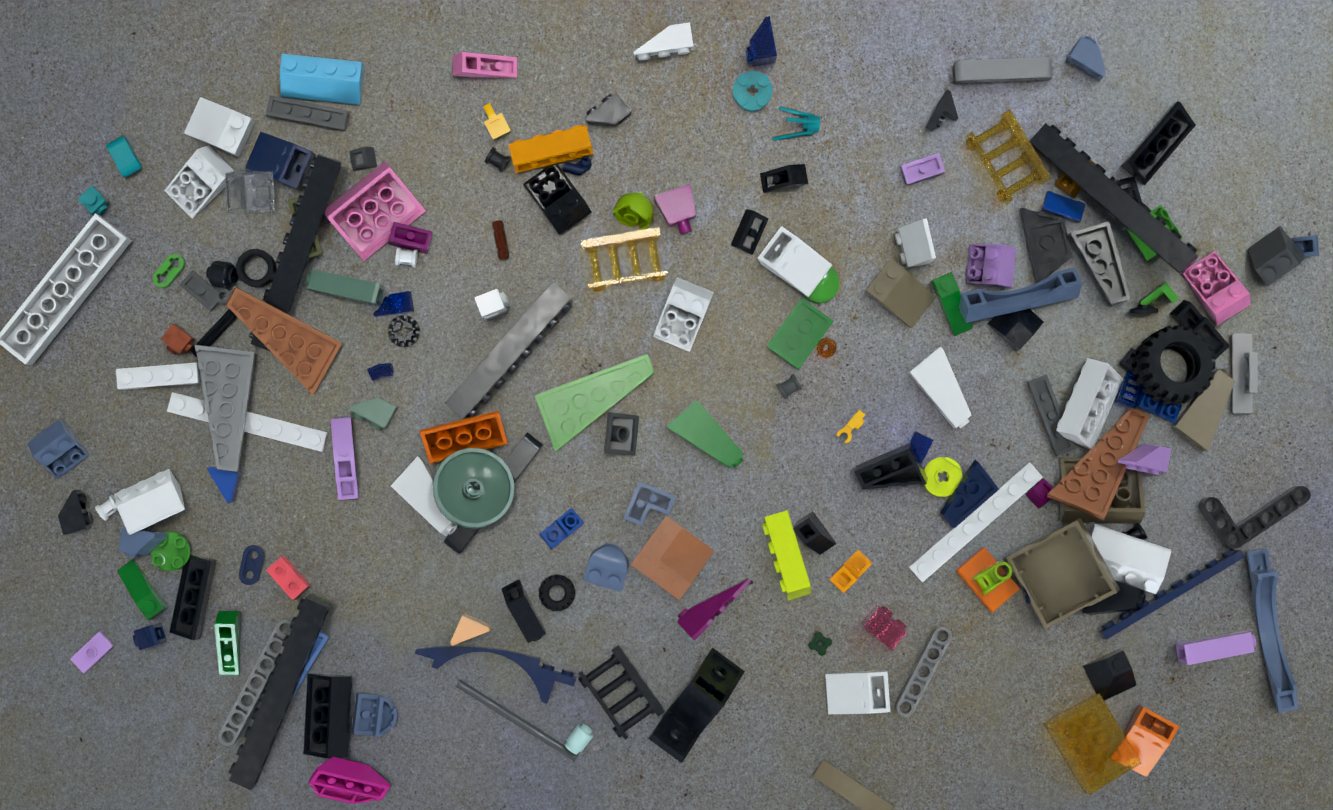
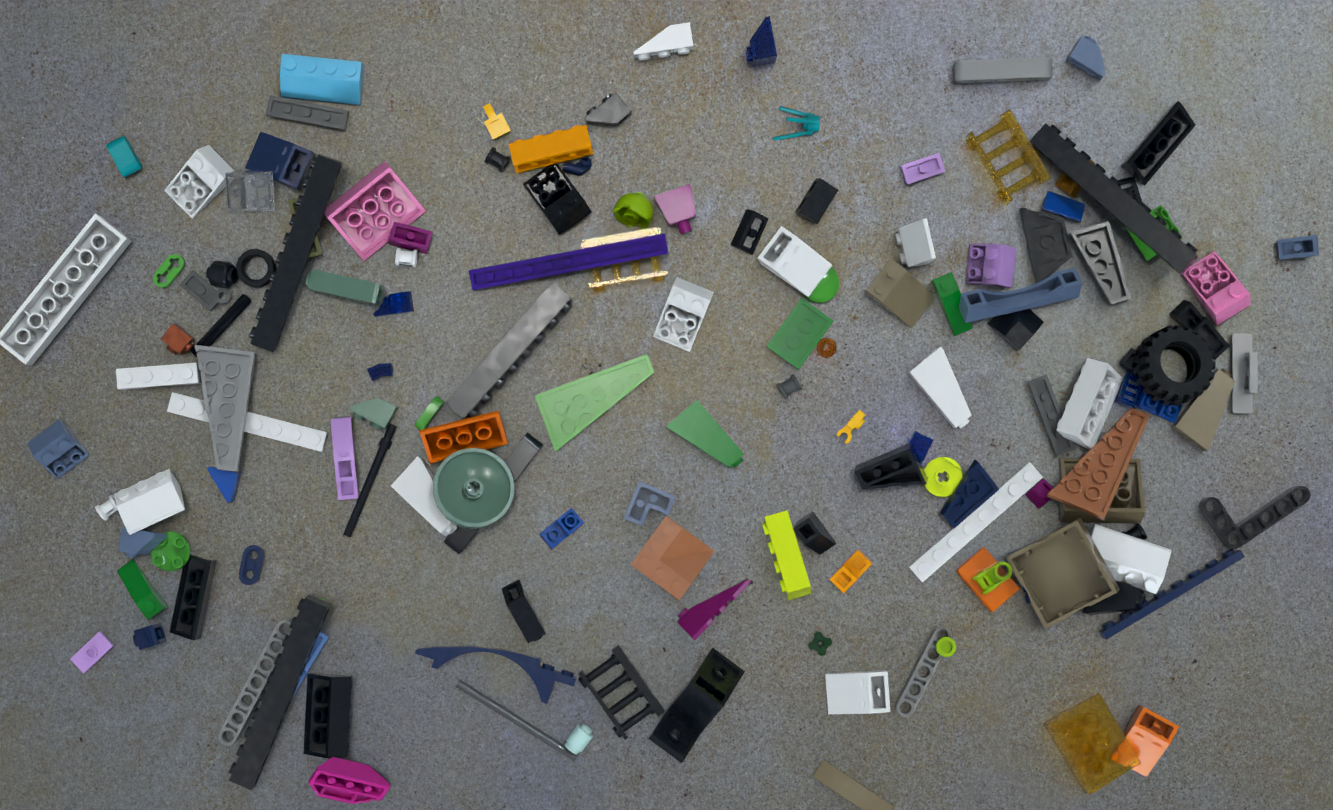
(74, 515): black slope -> none
(94, 201): teal bracket -> none
(219, 127): white slope -> none
(228, 642): green slope -> none
(288, 577): coral brick -> none
(294, 343): nougat wing -> none
(363, 158): dark grey slope -> none
(373, 715): sand blue slope -> none
(385, 443): none -> black bar
(411, 336): black gear -> none
(429, 413): none -> bright green beam
(468, 628): light nougat slope -> none
(484, 65): bright pink slope -> none
(492, 304): white arch -> none
(500, 239): copper axle -> none
(545, 587): black tyre -> none
(568, 261): none -> dark purple plate
(607, 567): sand blue slope -> none
(621, 433): dark grey slope -> none
(744, 82): teal plate -> none
(784, 178): black slope -> none
(816, 200): none -> black hinge
(884, 627): clear pink brick -> none
(945, 646): none -> lime tile
(946, 107): black slope -> none
(1110, 674): black slope -> none
(1145, 306): bright green piece -> none
(1147, 459): lavender slope -> none
(1215, 647): lavender slope -> none
(1264, 602): sand blue slope -> none
(1275, 255): dark grey slope -> none

